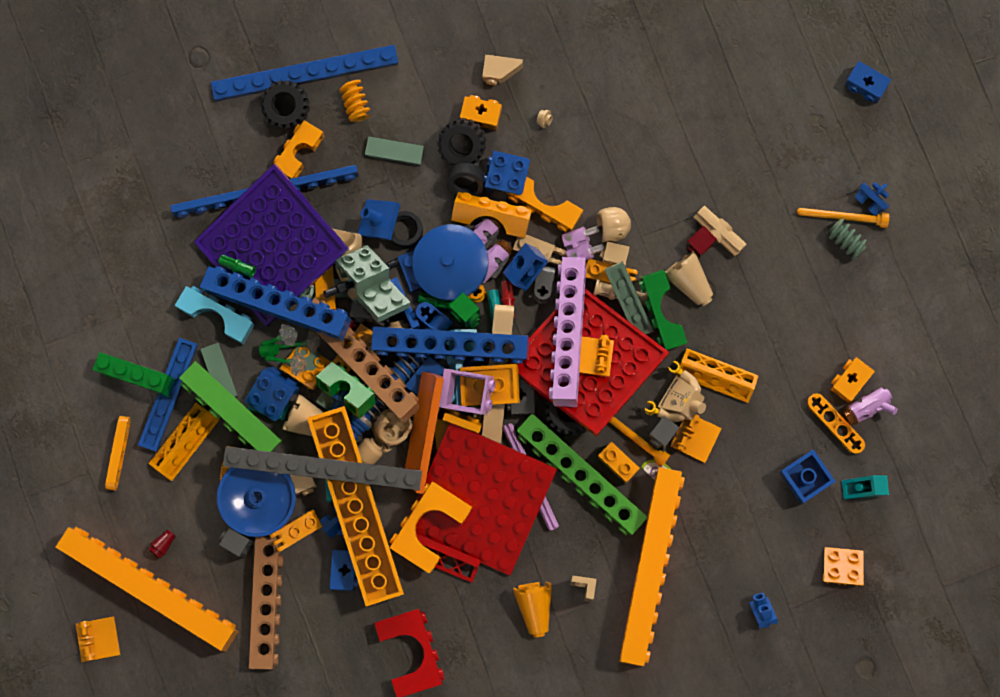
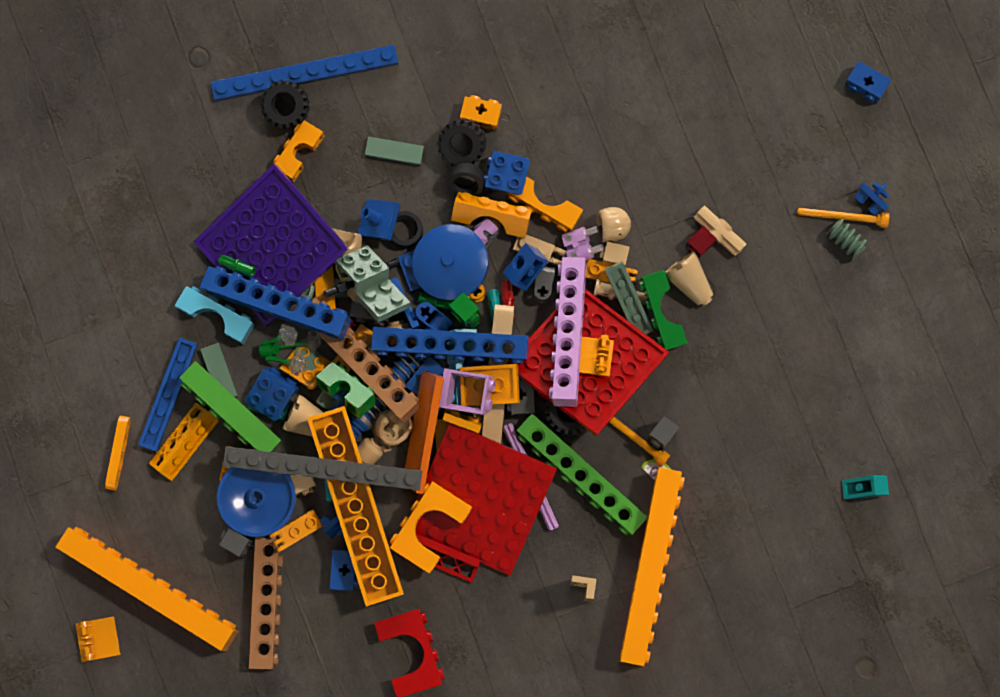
(134, 374): green arch -> none
(161, 545): dark red cone -> none
(220, 201): blue plate -> none
(353, 101): light orange piece -> none
(498, 257): piece -> none
(499, 69): tan slope -> none
(535, 605): light orange cone -> none
(544, 118): tan plate -> none
(618, 462): light orange brick -> none
(681, 399): tan torso -> none
(696, 438): light orange hinge -> none
(716, 377): light orange fence -> none
(763, 611): blue hips -> none
(807, 477): blue brick -> none
(838, 421): light orange beam -> none
(843, 566): light orange hinge -> none
(861, 374): light orange brick -> none
(868, 405): lavender piece -> none

